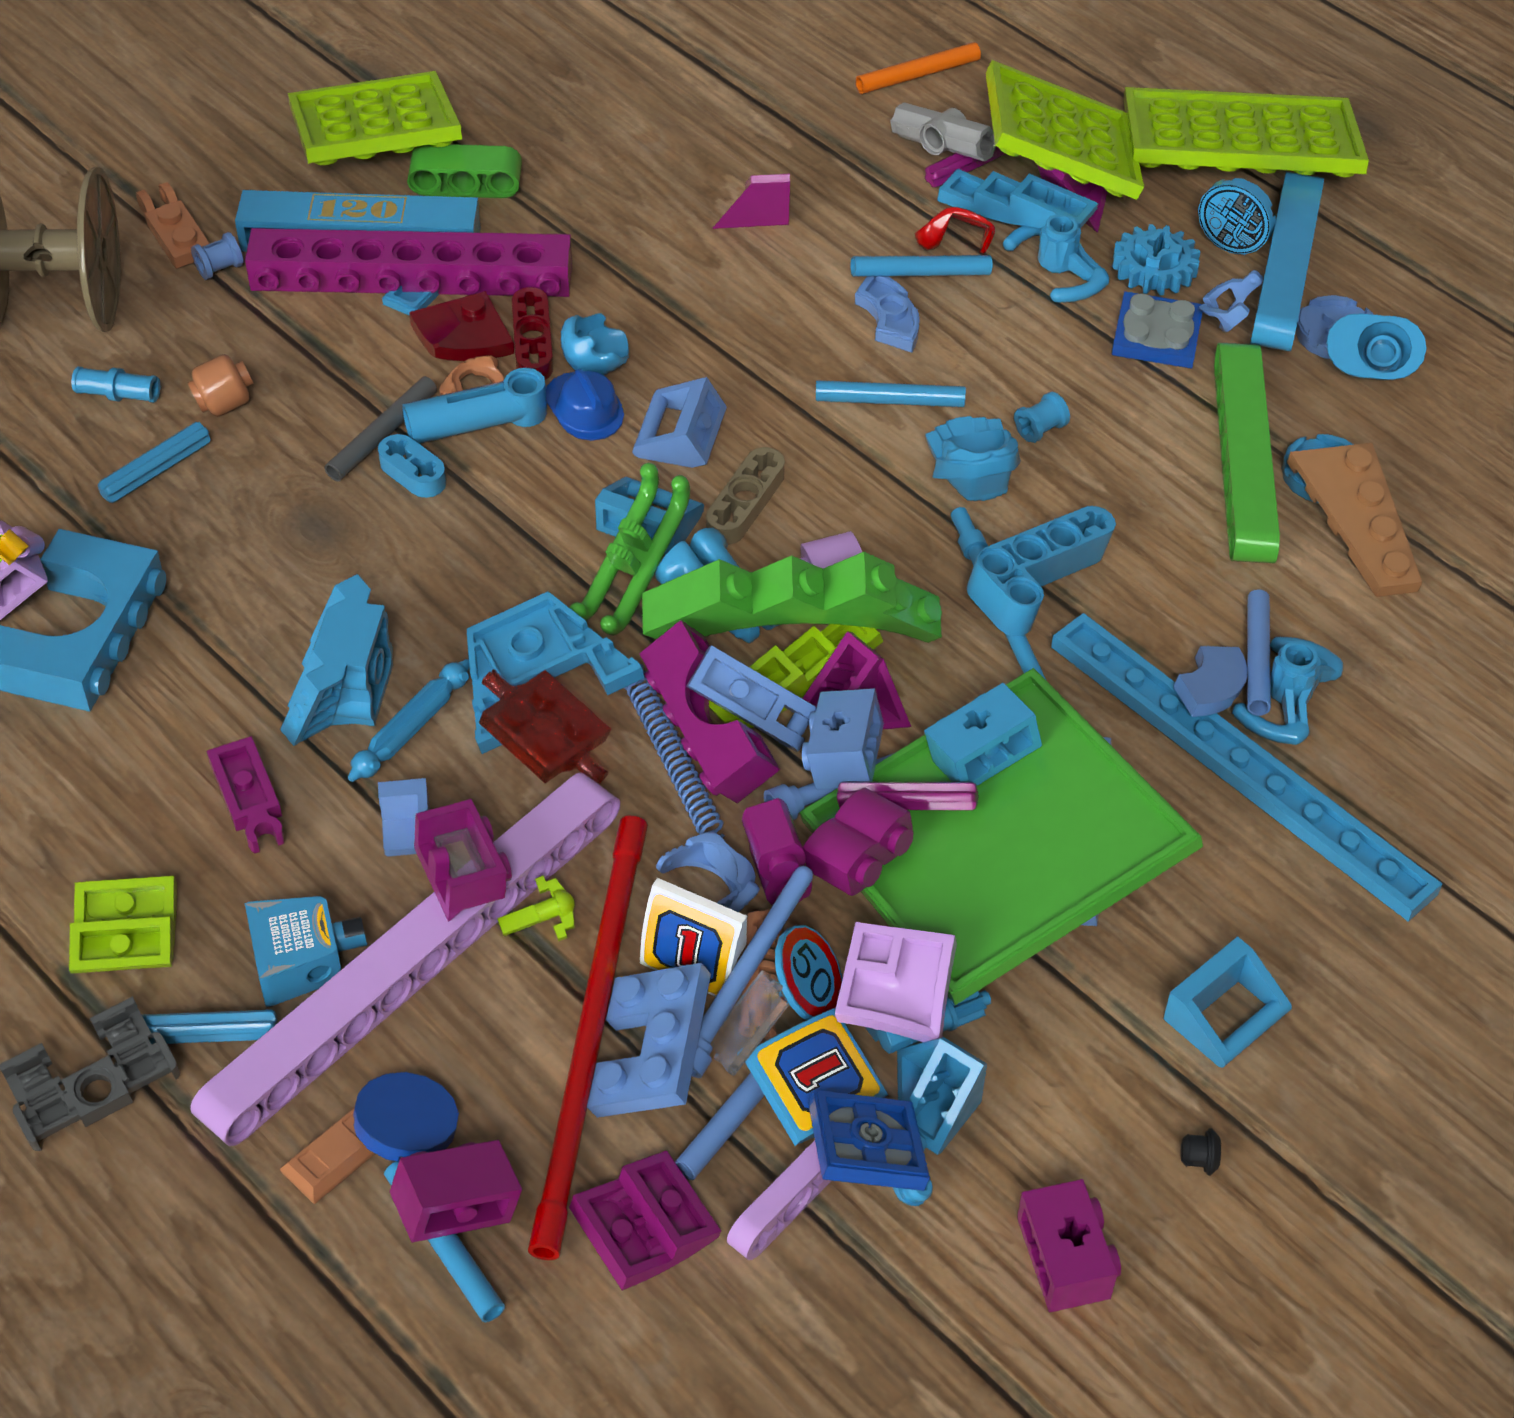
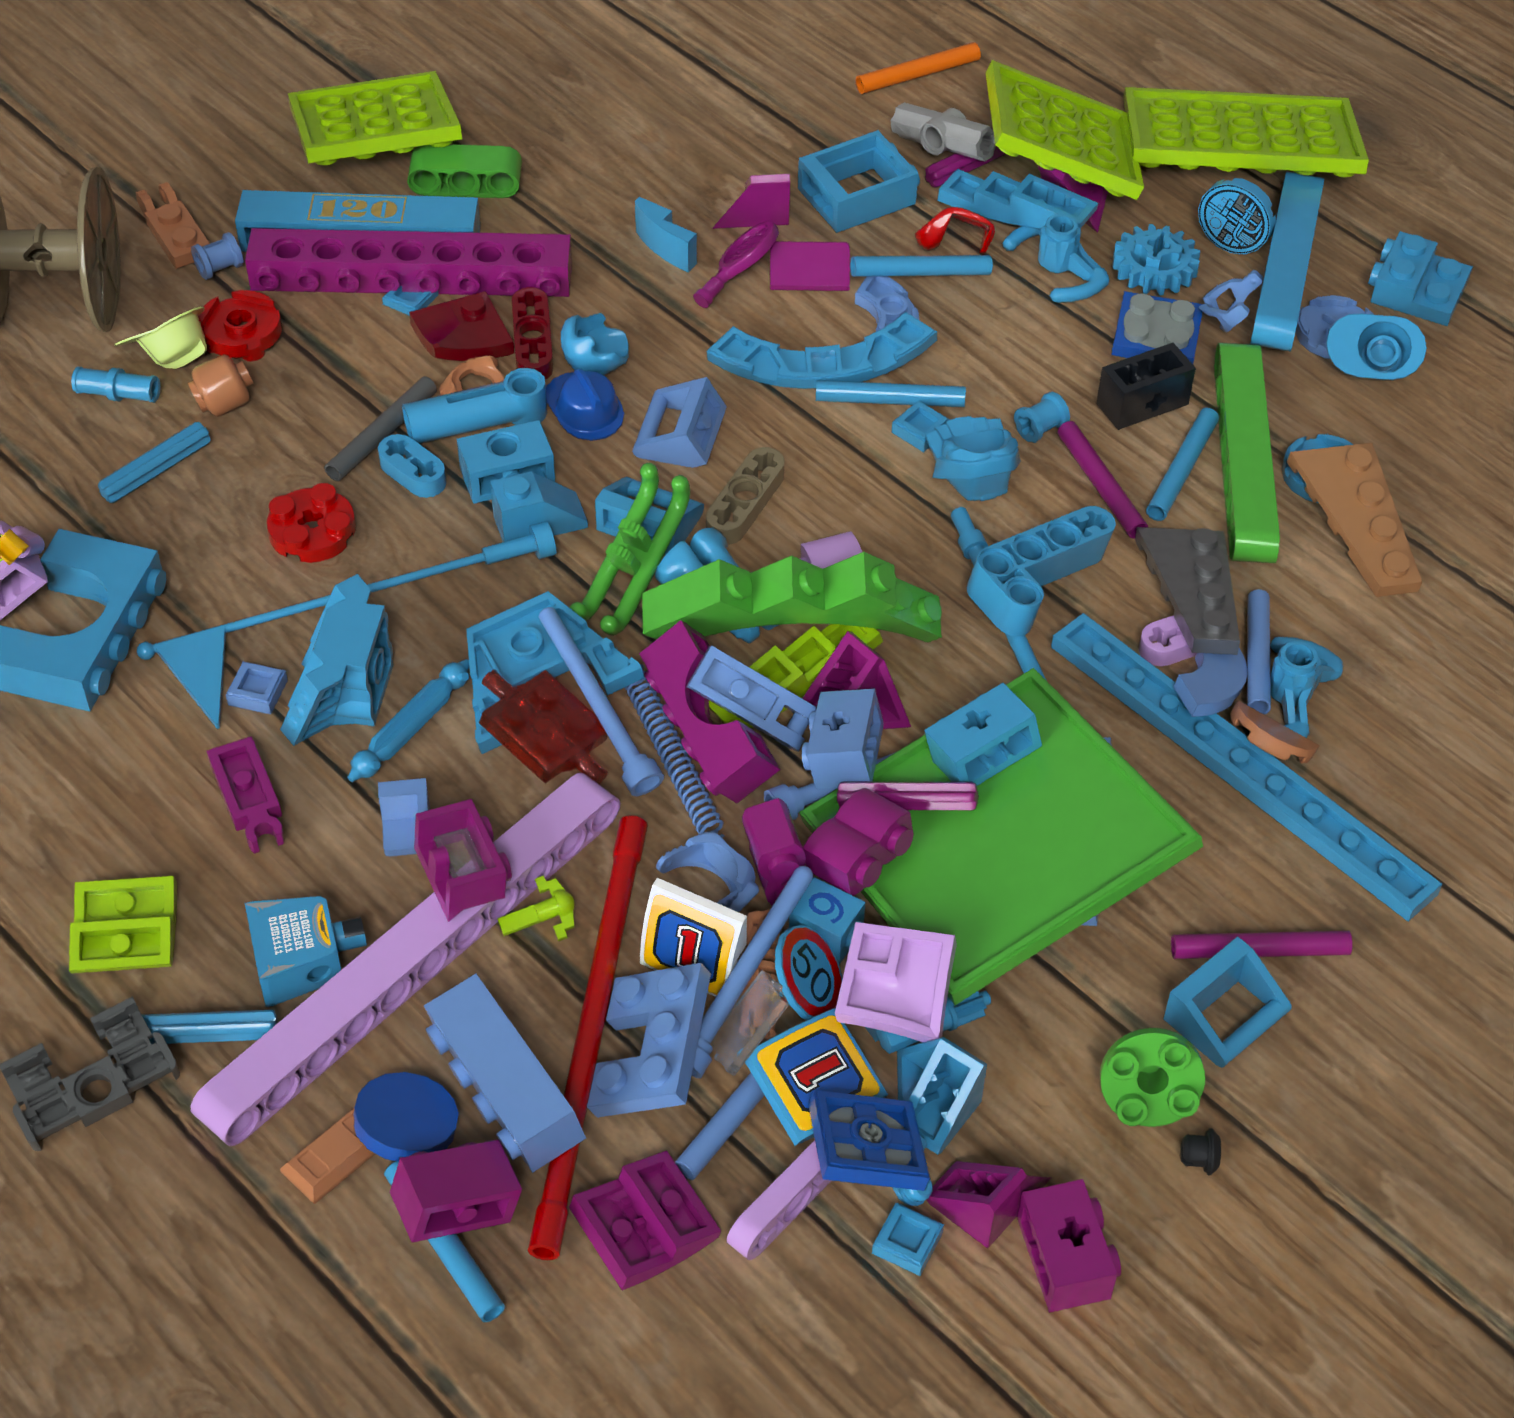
(175, 341): none -> yellowish green piece
(200, 656): none -> dark azure piece
(246, 341): none -> red plate
(256, 687): none -> medium blue tile
(319, 504): none -> red plate
(503, 455): none -> dark azure brick
(504, 1073): none -> medium blue brick
(532, 500): none -> dark azure slope
(640, 772): none -> medium blue piece
(663, 237): none -> dark azure slope
(737, 258): none -> magenta piece
(810, 266): none -> magenta slope
(822, 170): none -> dark azure window
(829, 913): none -> dark azure brick
(860, 362): none -> dark azure tile
(907, 1239): none -> dark azure tile
(915, 423): none -> dark azure tile
(982, 1197): none -> magenta slope
(1101, 478): none -> magenta piece
(1145, 385): none -> black brick
(1152, 1077): none -> bright green plate
(1164, 632): none -> lavender beam
(1182, 464): none -> dark azure piece
(1198, 584): none -> flat silver wing
(1264, 943): none -> magenta piece
(1271, 735): none -> nougat tile
(1417, 279): none -> dark azure plate

